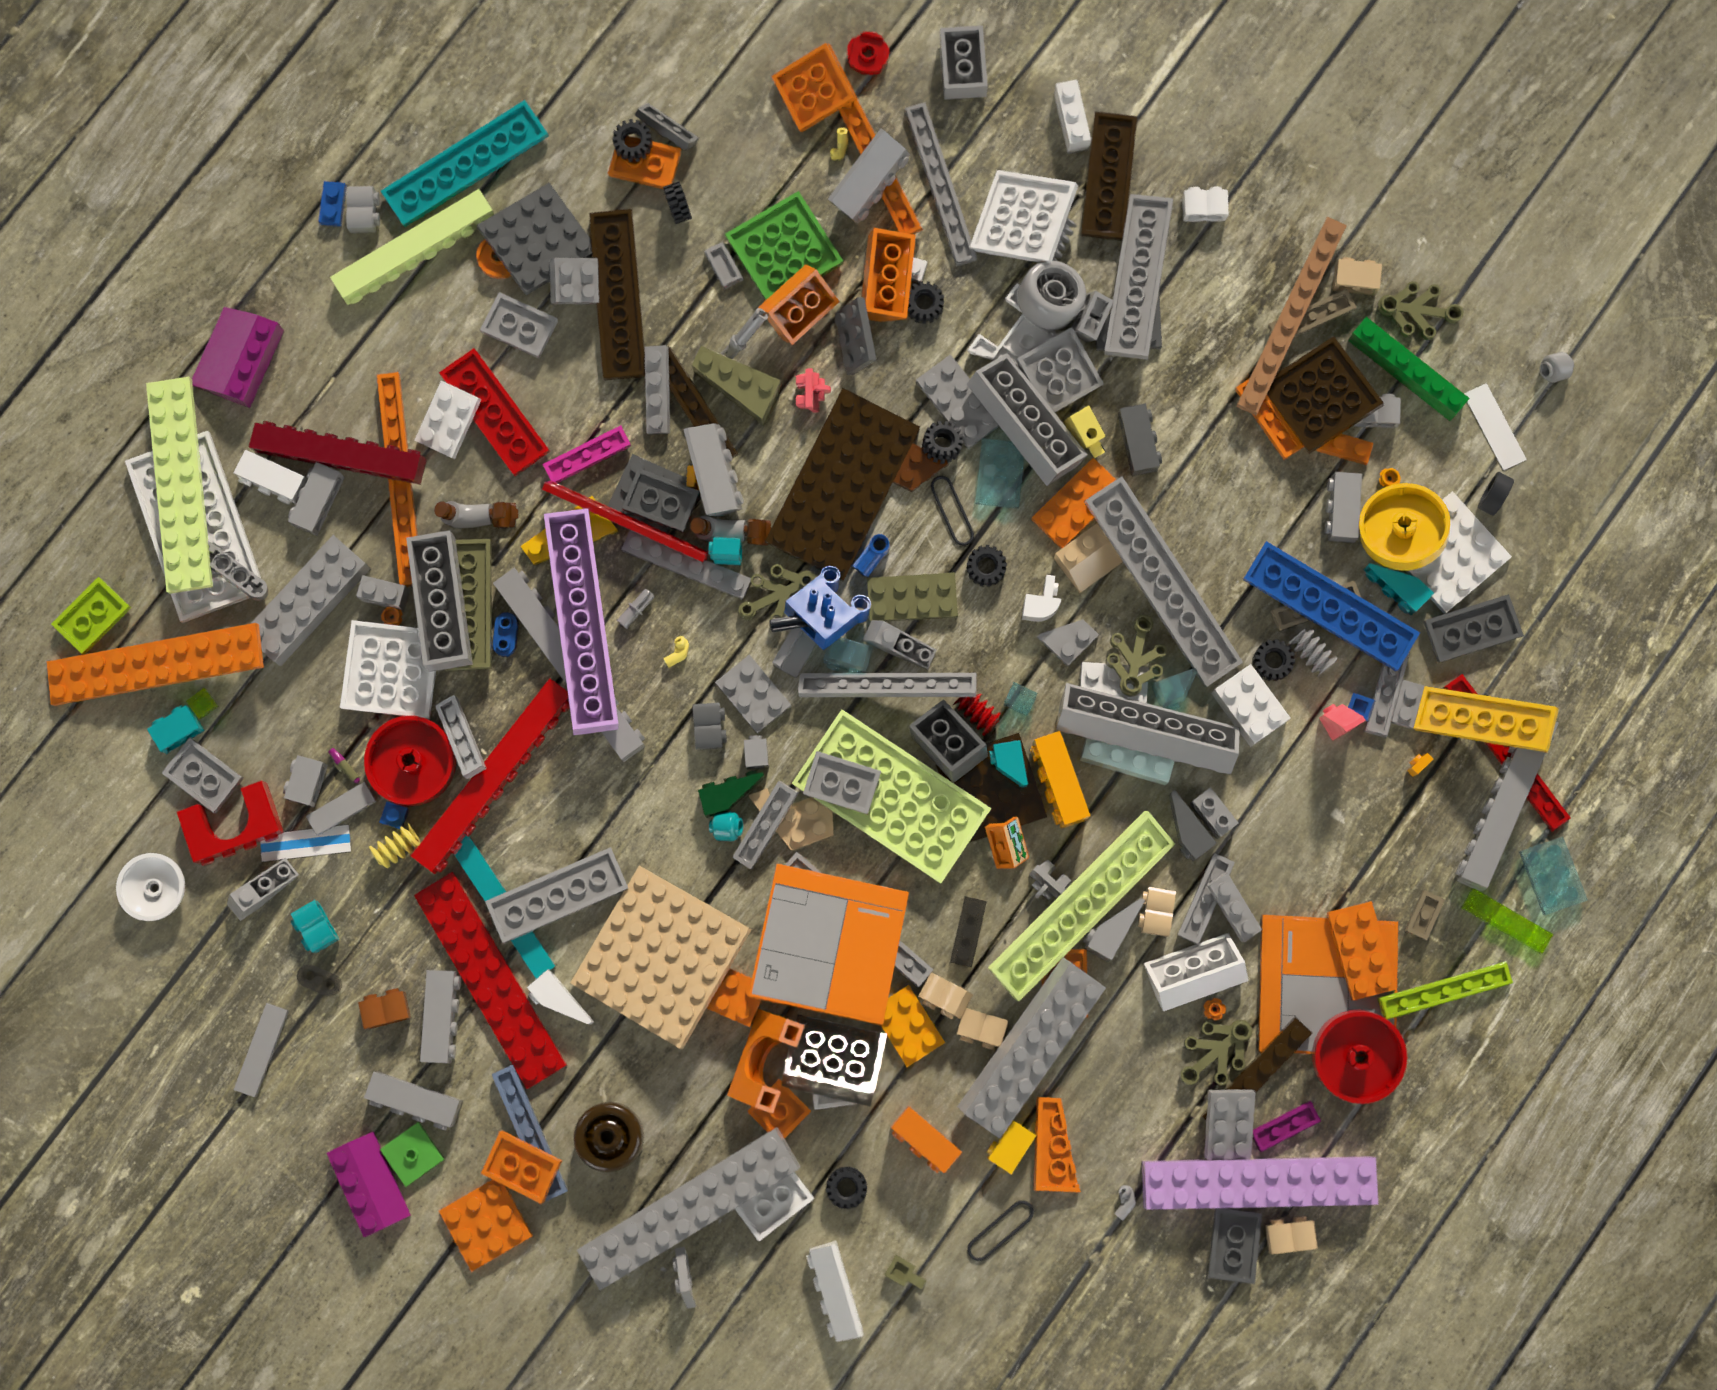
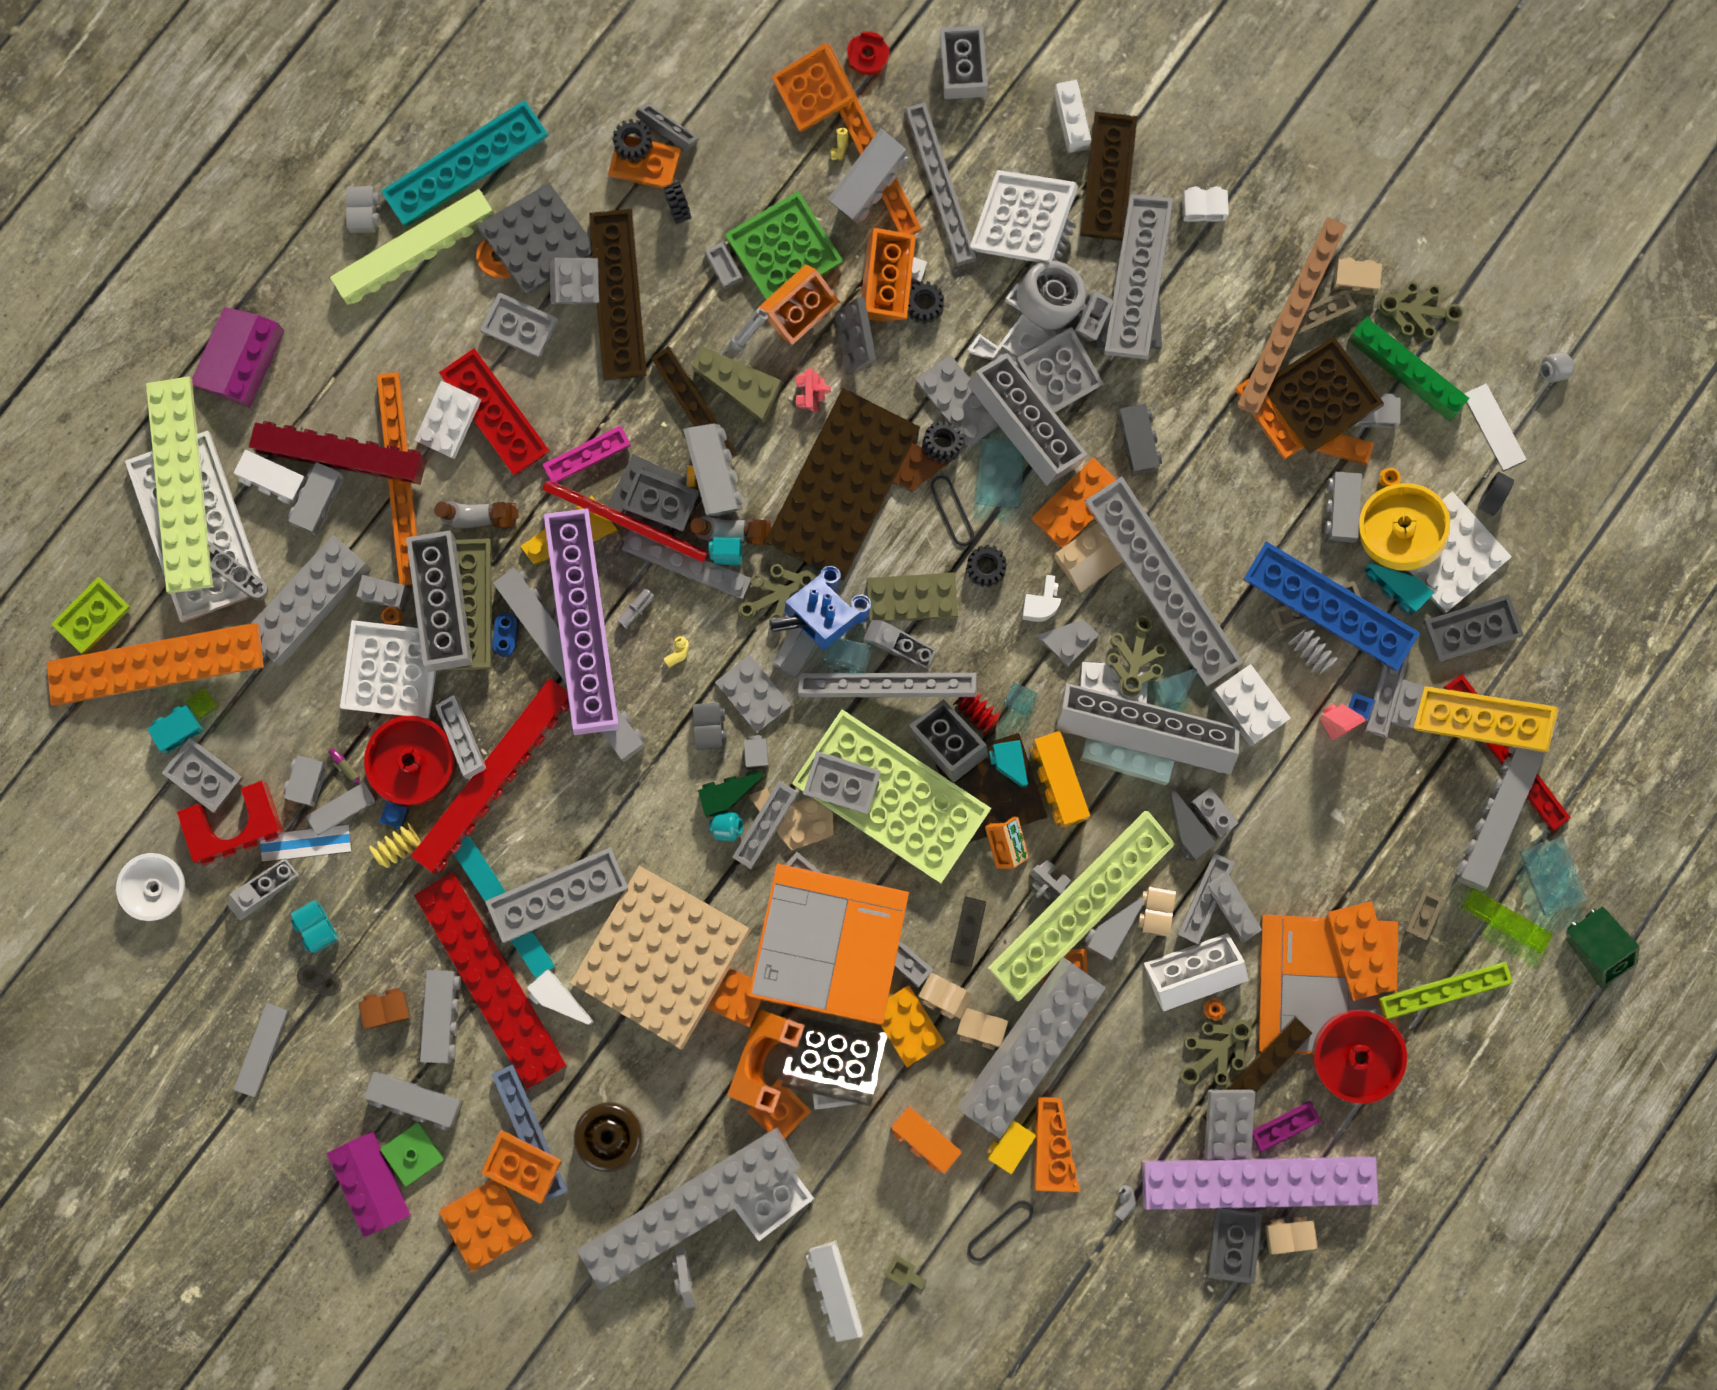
(332, 203): blue plate -> none
(657, 390): light grey plate -> none
(832, 1187): black tyre -> none
(870, 556): blue piece -> none
(1086, 422): light yellow torso -> none
(1277, 647): black tyre -> none
(1418, 763): light orange plate -> none
(1603, 946): none -> dark green slope

